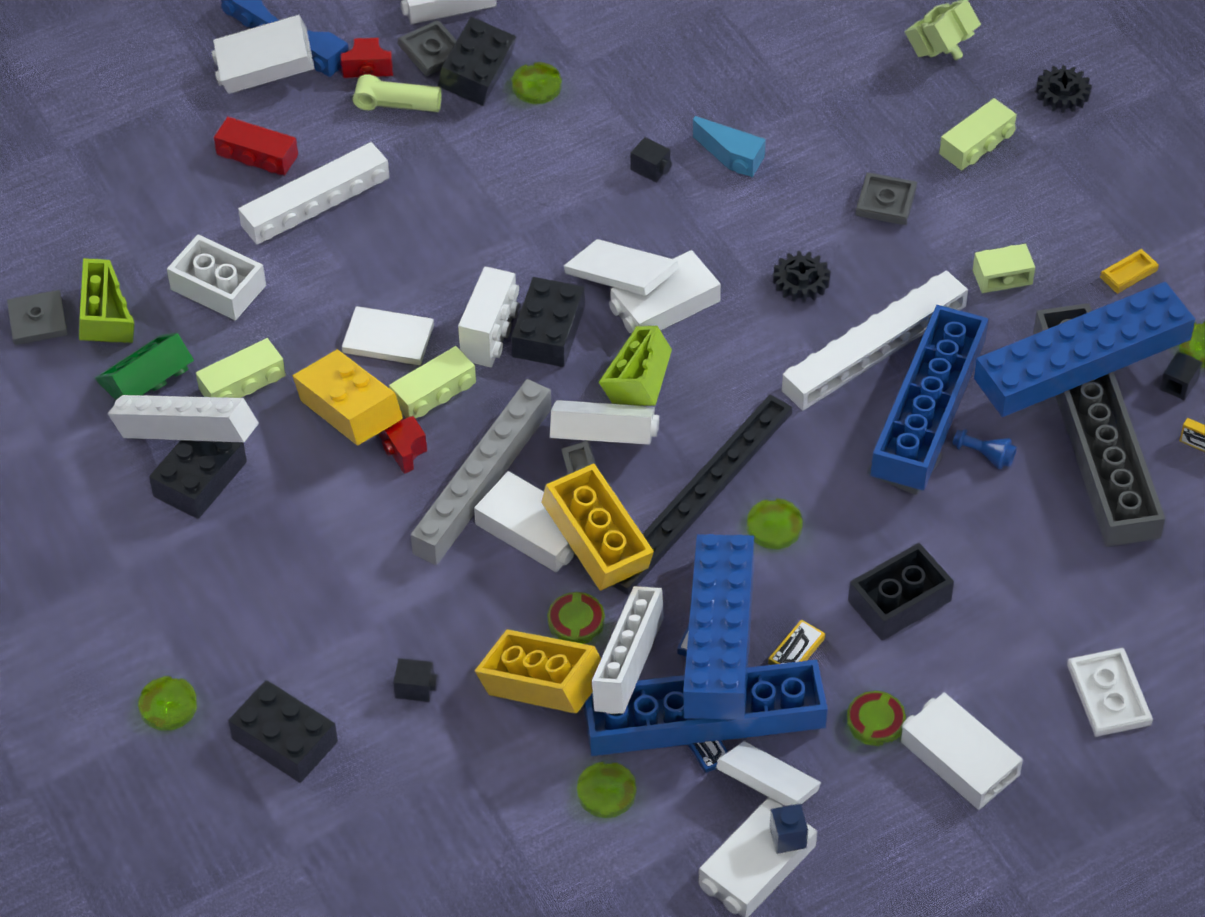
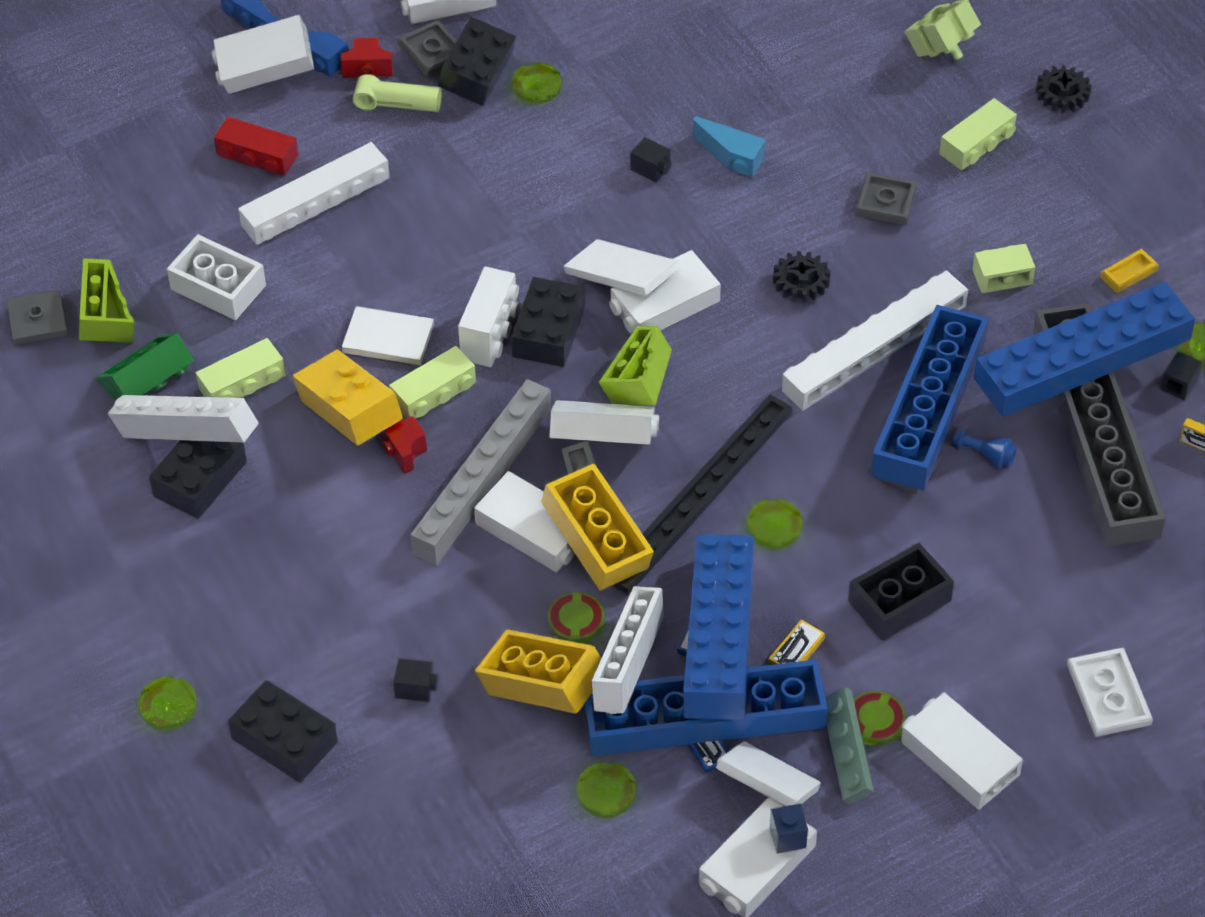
(847, 746): none -> sand green plate

